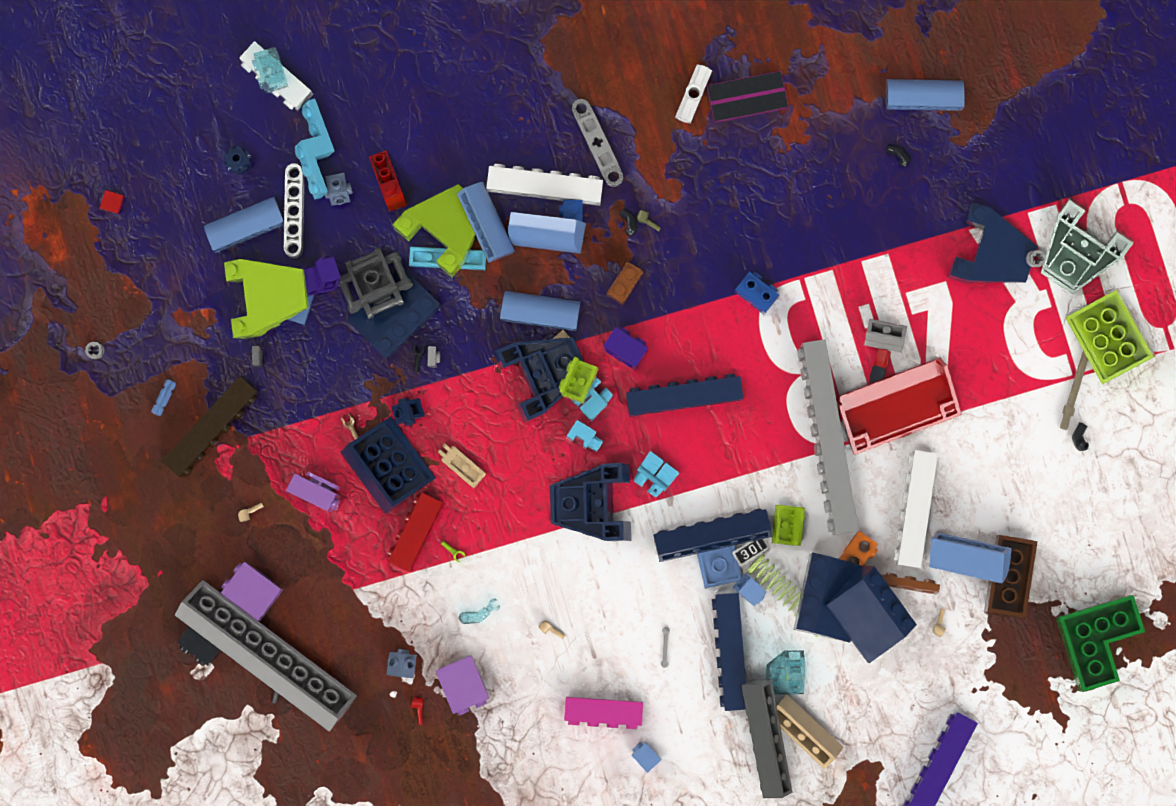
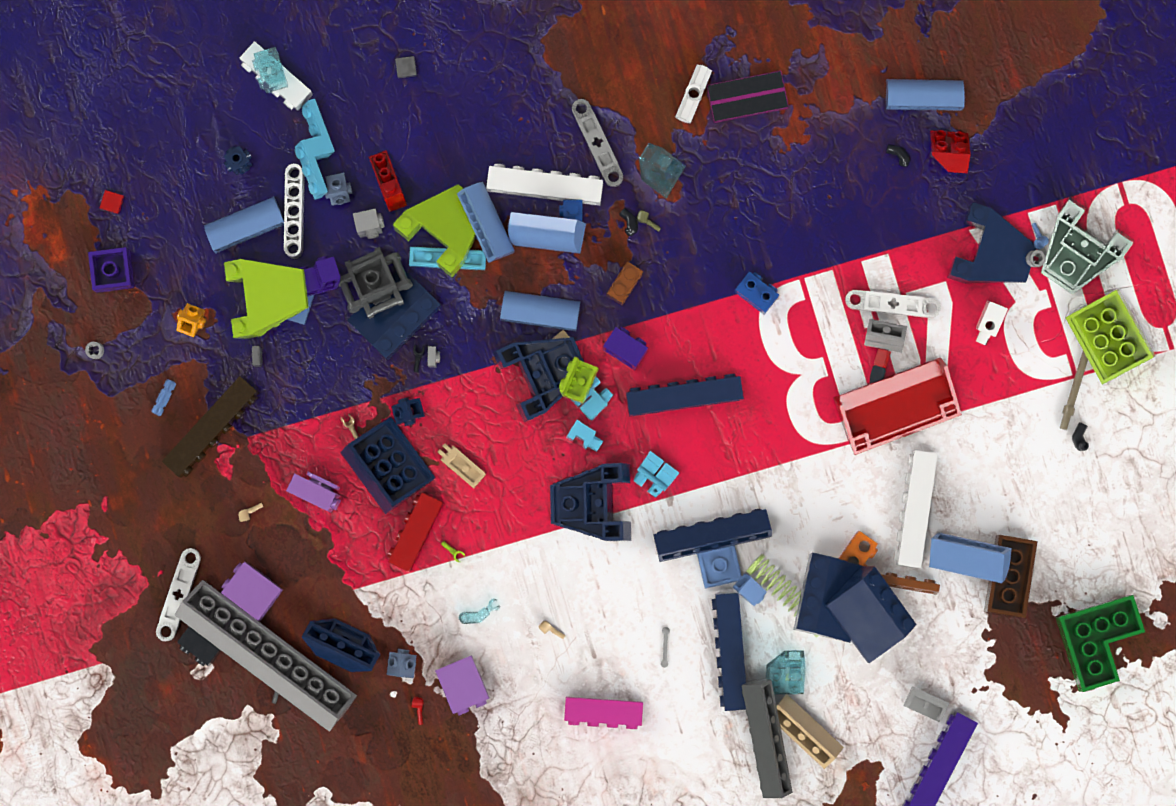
(111, 270): none -> dark purple brick
(182, 580): none -> white piece
(190, 320): none -> light orange brick
(341, 645): none -> dark blue wedge
(369, 223): none -> light grey brick
(406, 67): none -> flat silver tile
(645, 756): medium blue brick -> none
(659, 169): none -> clear light blue slope
(750, 551): sticker -> none
(788, 525): lime bracket -> none
(828, 436): light grey brick -> none
(879, 301): none -> white piece
(926, 704): none -> light grey hinge
(938, 629): tan hand -> none
(951, 150): none -> red slope
(993, 313): none -> white torso
(1041, 240): none -> medium blue hand

